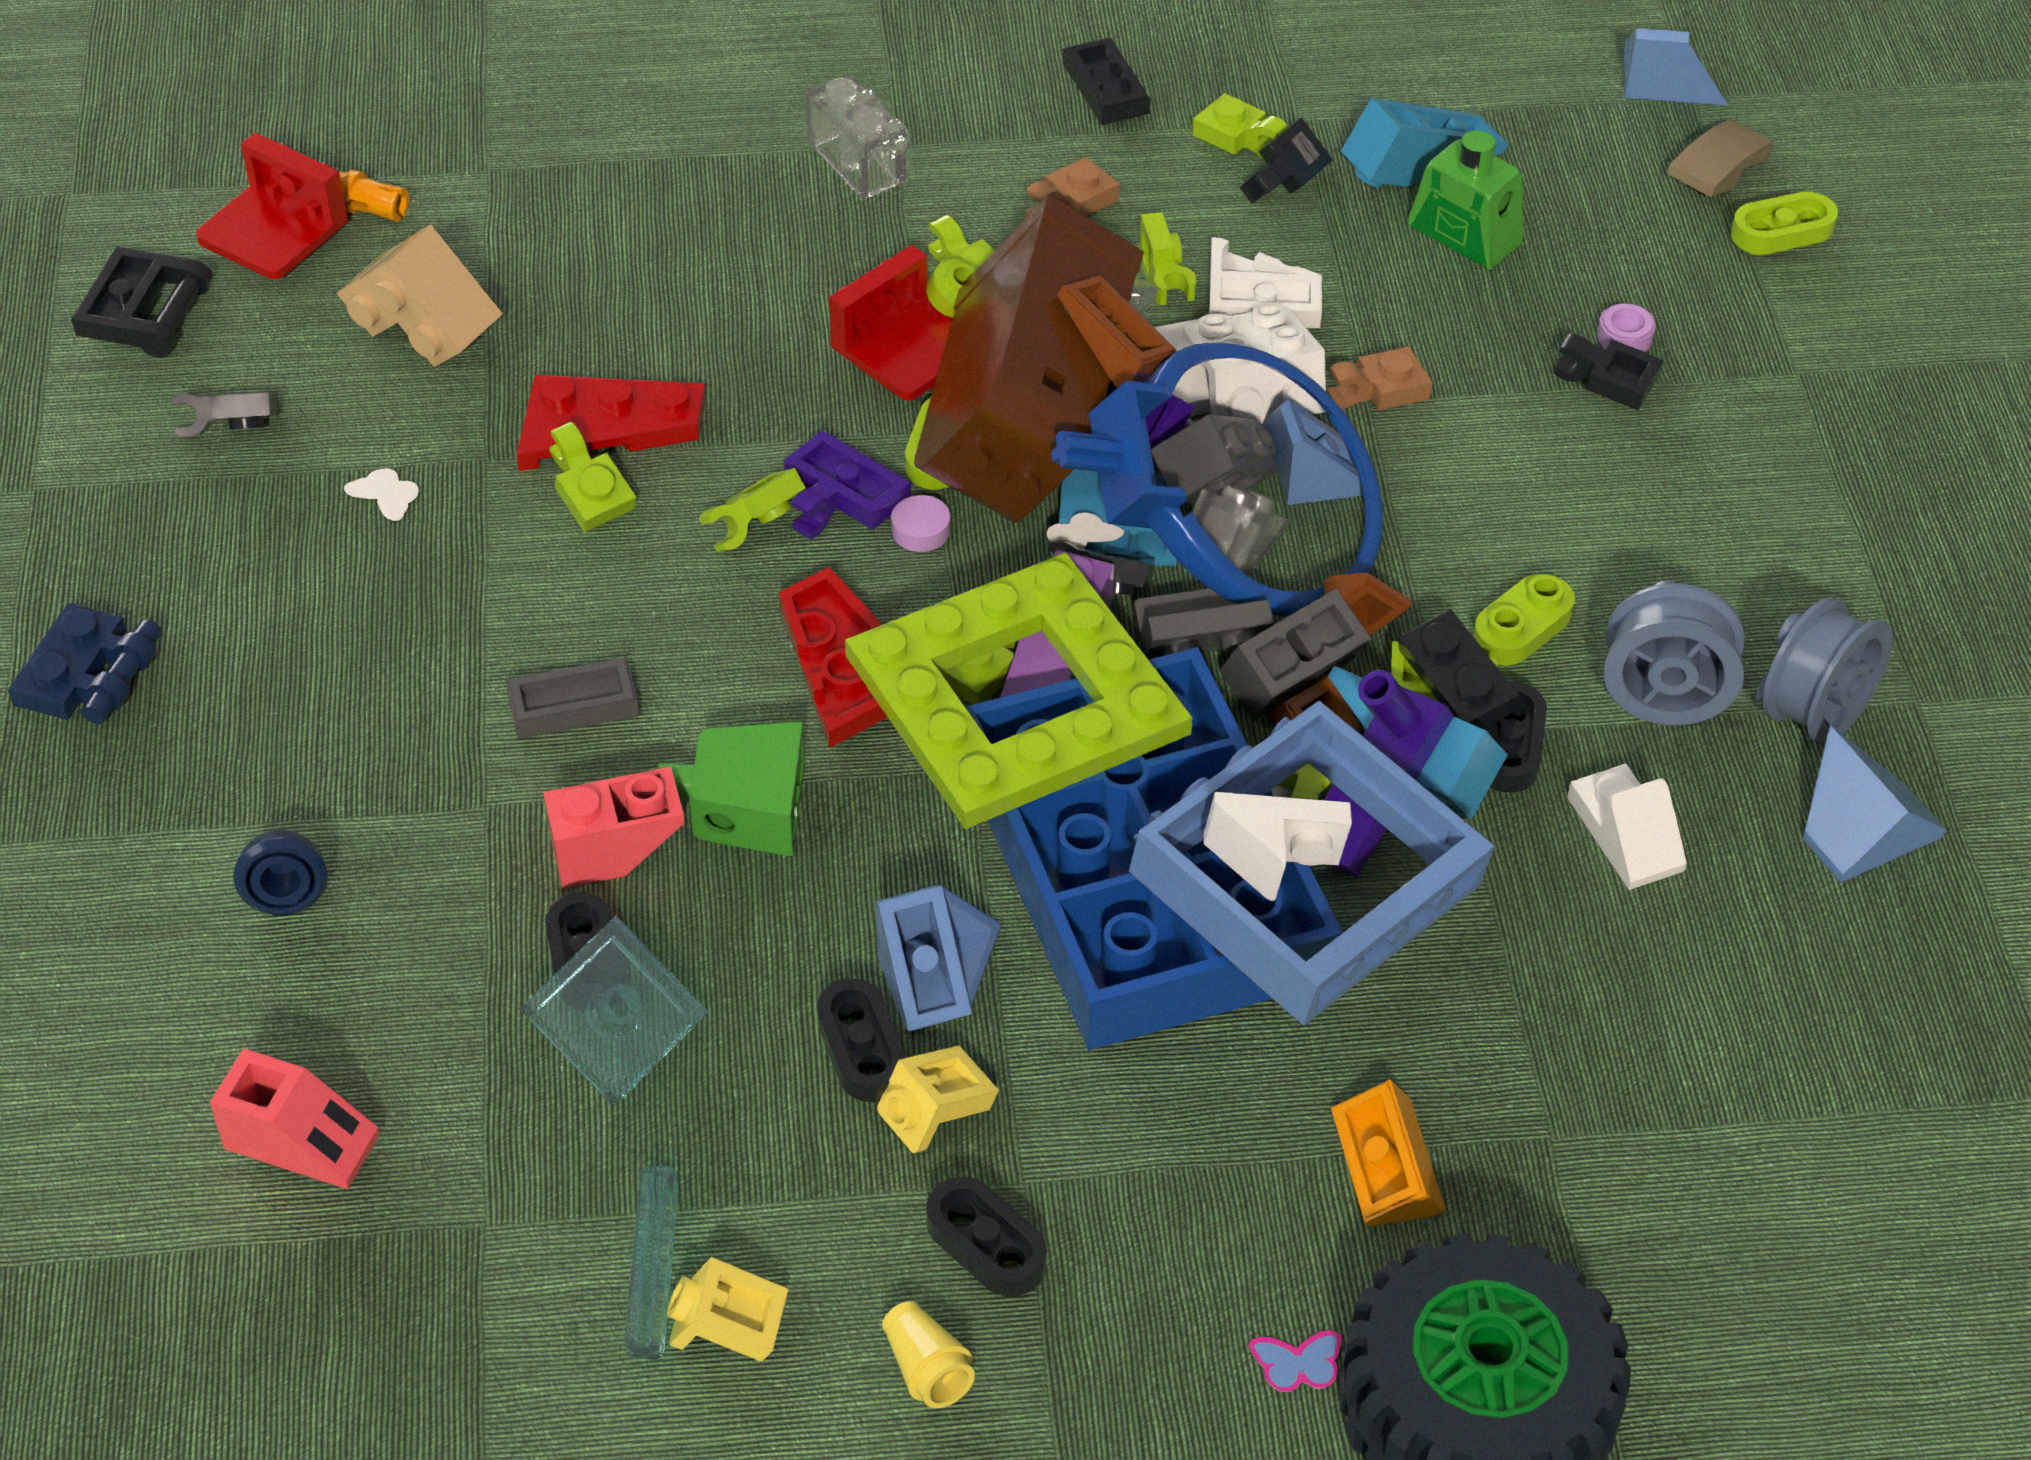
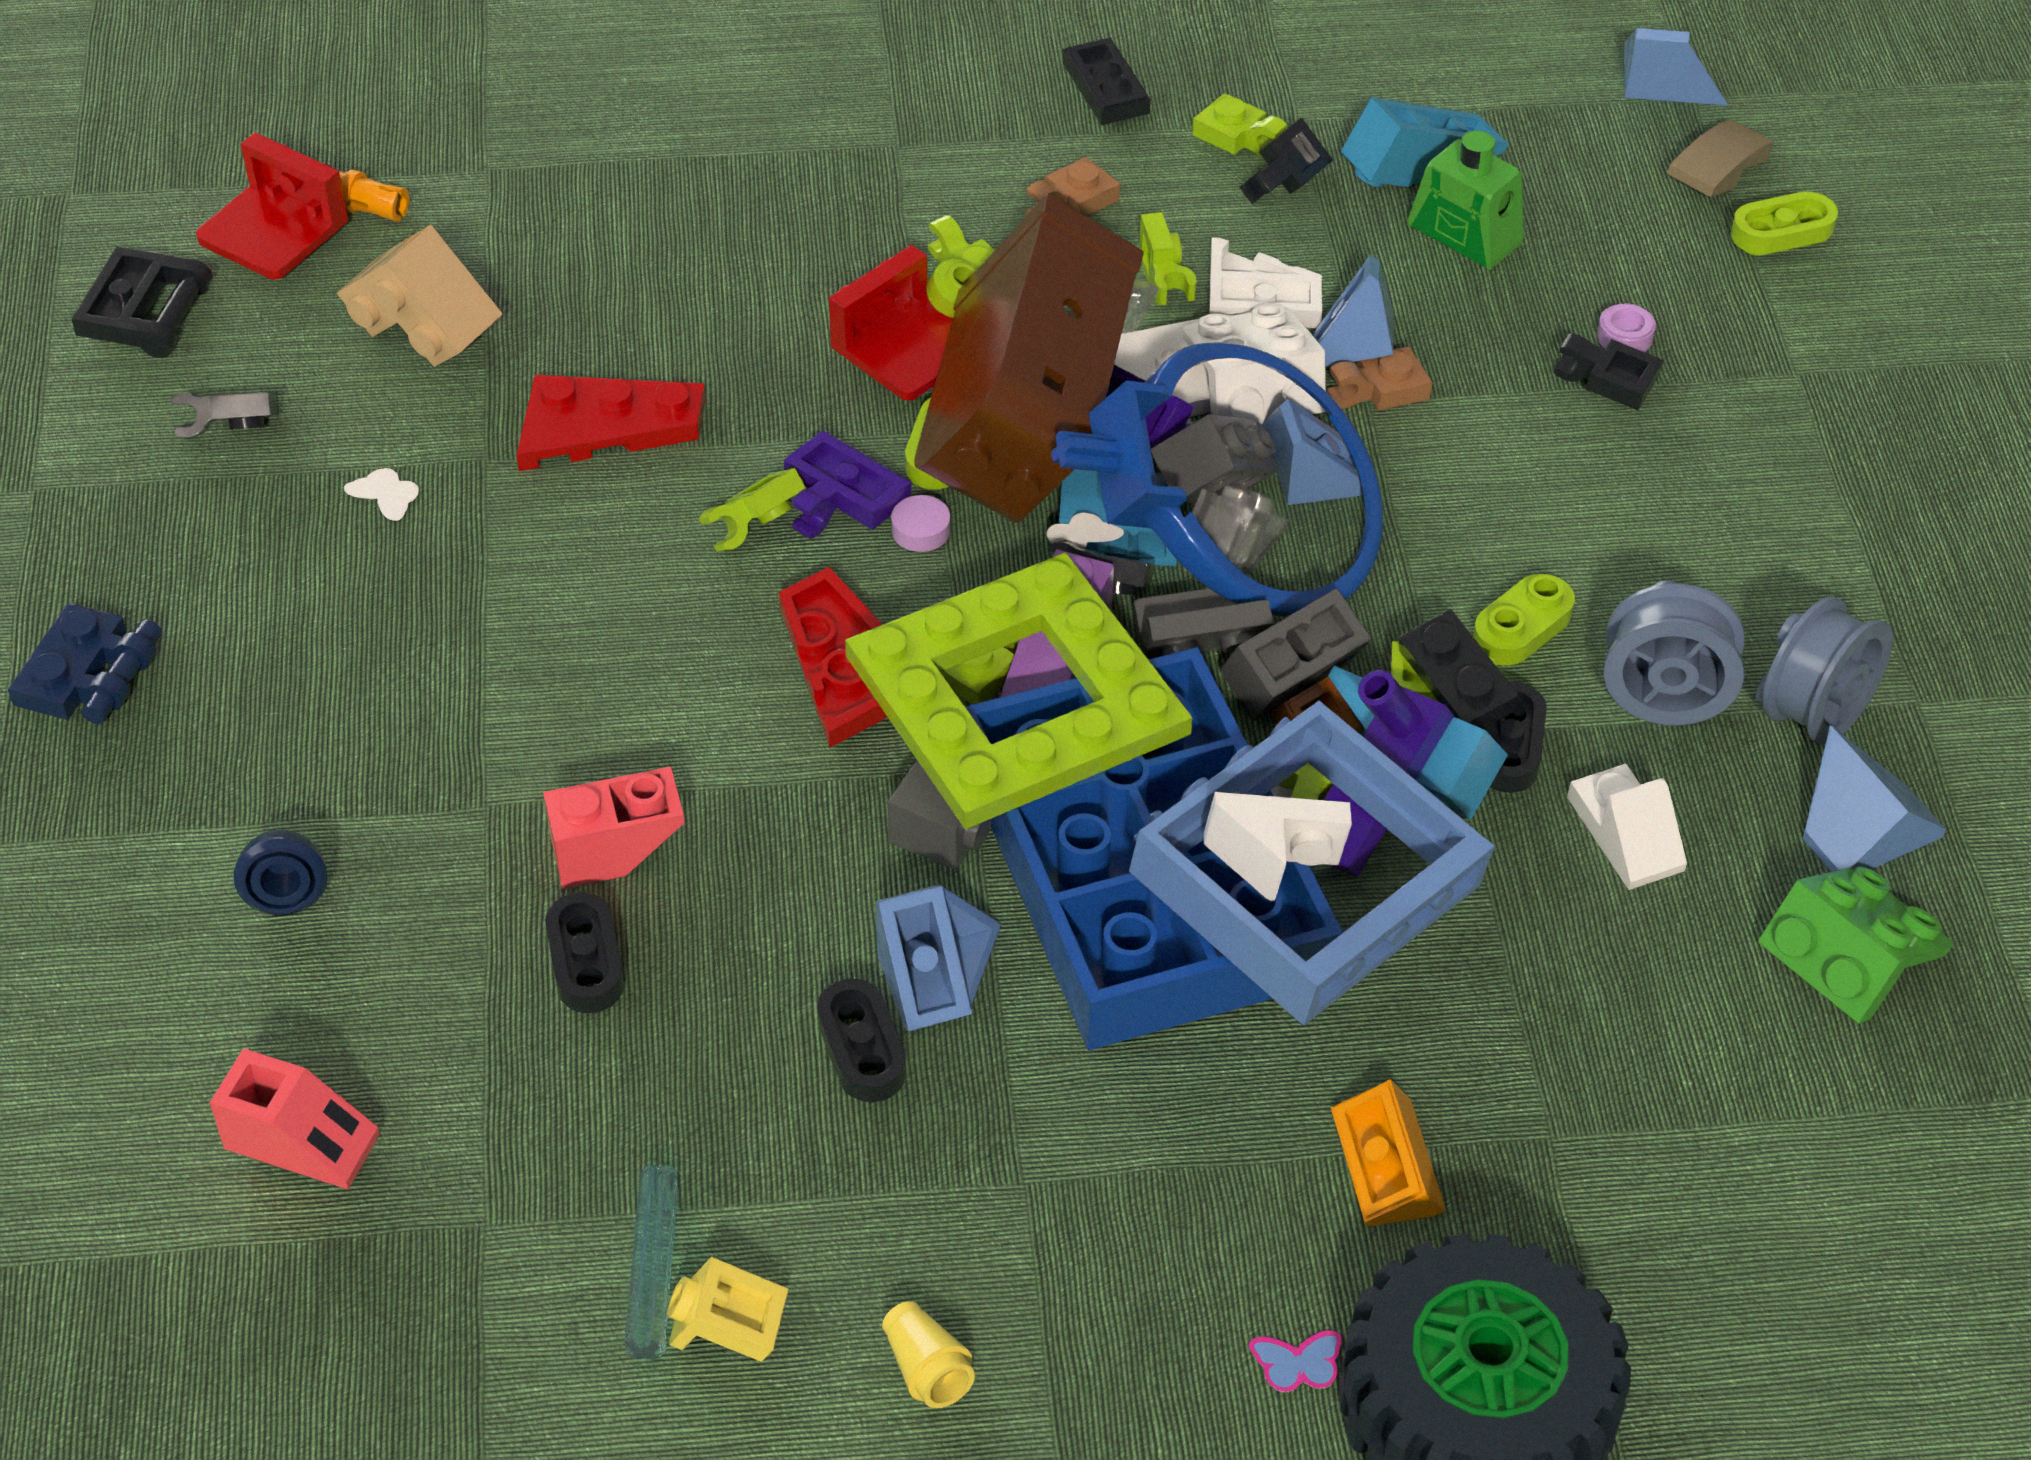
(572, 698): dark grey tile -> none
(588, 486): lime plate -> none
(614, 1011): clear light blue plate -> none
(745, 785): bright green torso -> none
(857, 135): clear brick -> none
(926, 824): none -> dark grey brick
(933, 1091): light yellow bracket -> none
(992, 1237): black plate -> none
(1115, 330): dark orange slope -> none
(1360, 320): none -> medium blue slope
(1369, 599): dark orange slope -> none
(1852, 937): none -> bright green bracket

